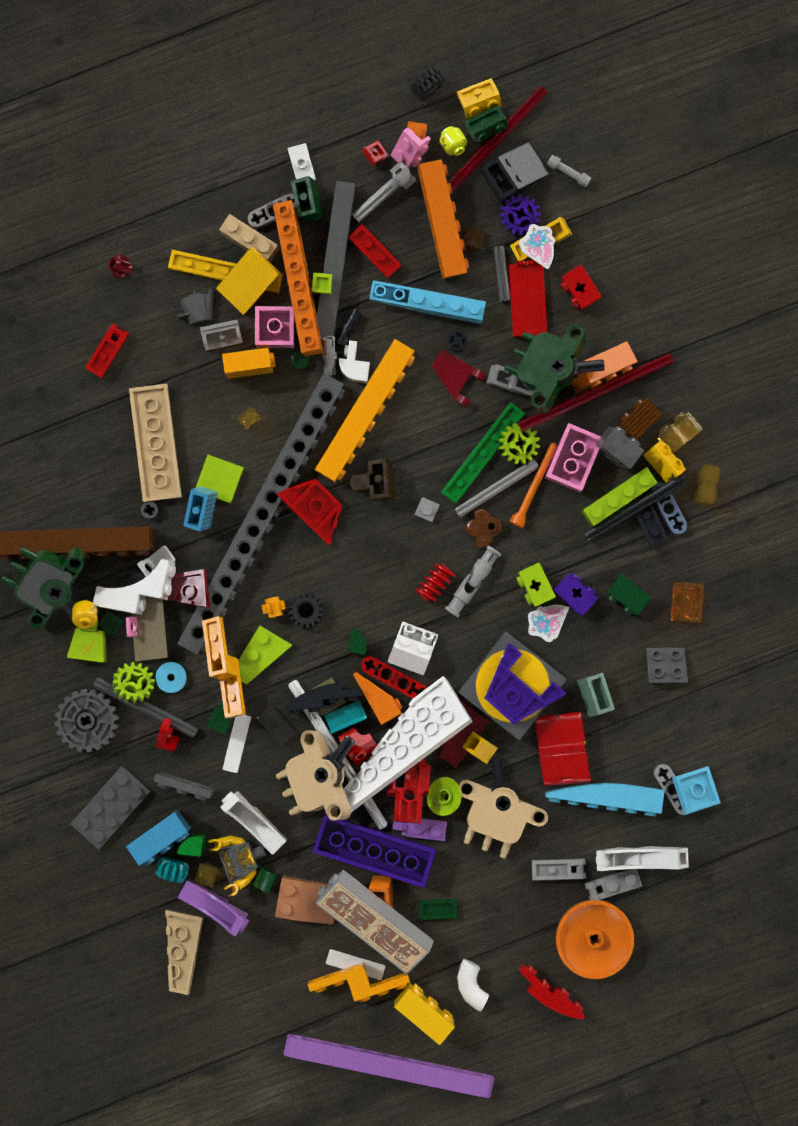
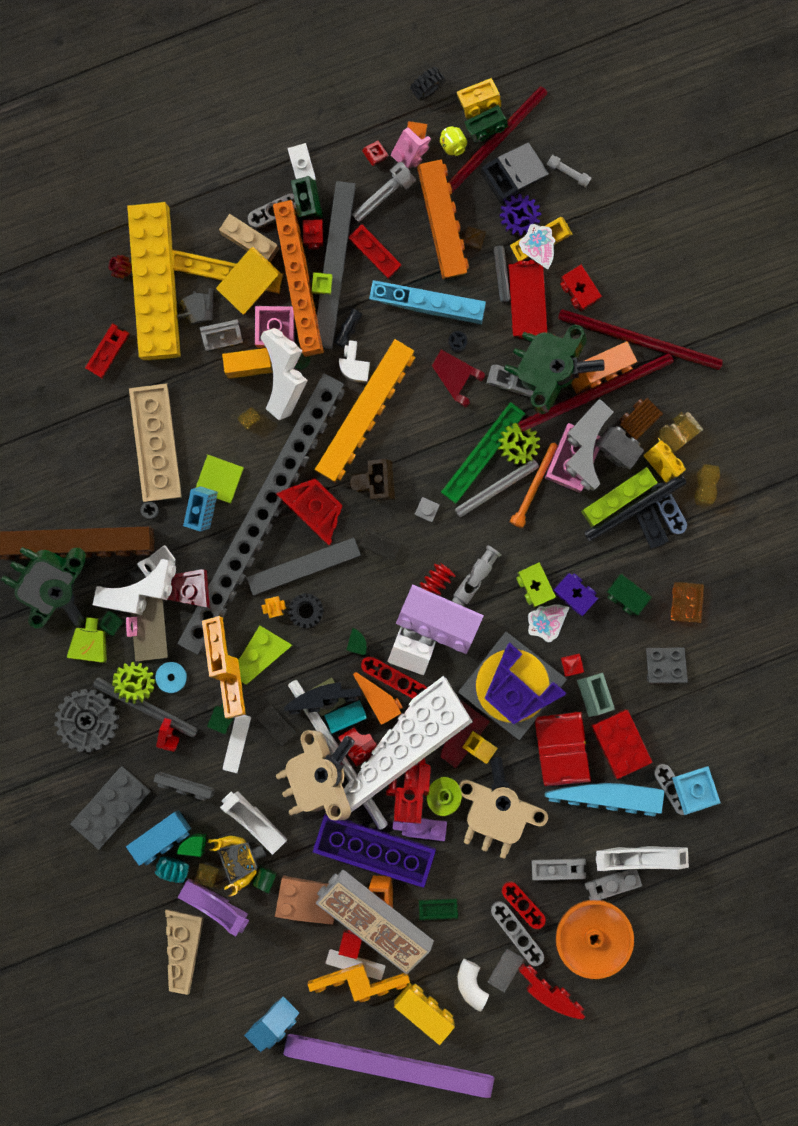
(84, 614): yellow head -> none
(154, 281): none -> yellow brick
(272, 1025): none -> dark azure brick
(286, 380): none -> white arch
(303, 566): none -> dark grey tile
(312, 234): none -> red brick
(329, 355): light grey pin -> none
(350, 945): none -> red brick
(439, 619): none -> lavender slope
(480, 527): reddish brown plate -> none
(505, 970): none -> clear tile
(518, 932): none -> light grey beam
(536, 912): none -> red beam
(572, 665): none -> red tile
(584, 436): none -> light grey arch
(621, 743): none -> red brick
(640, 339): none -> dark red axle

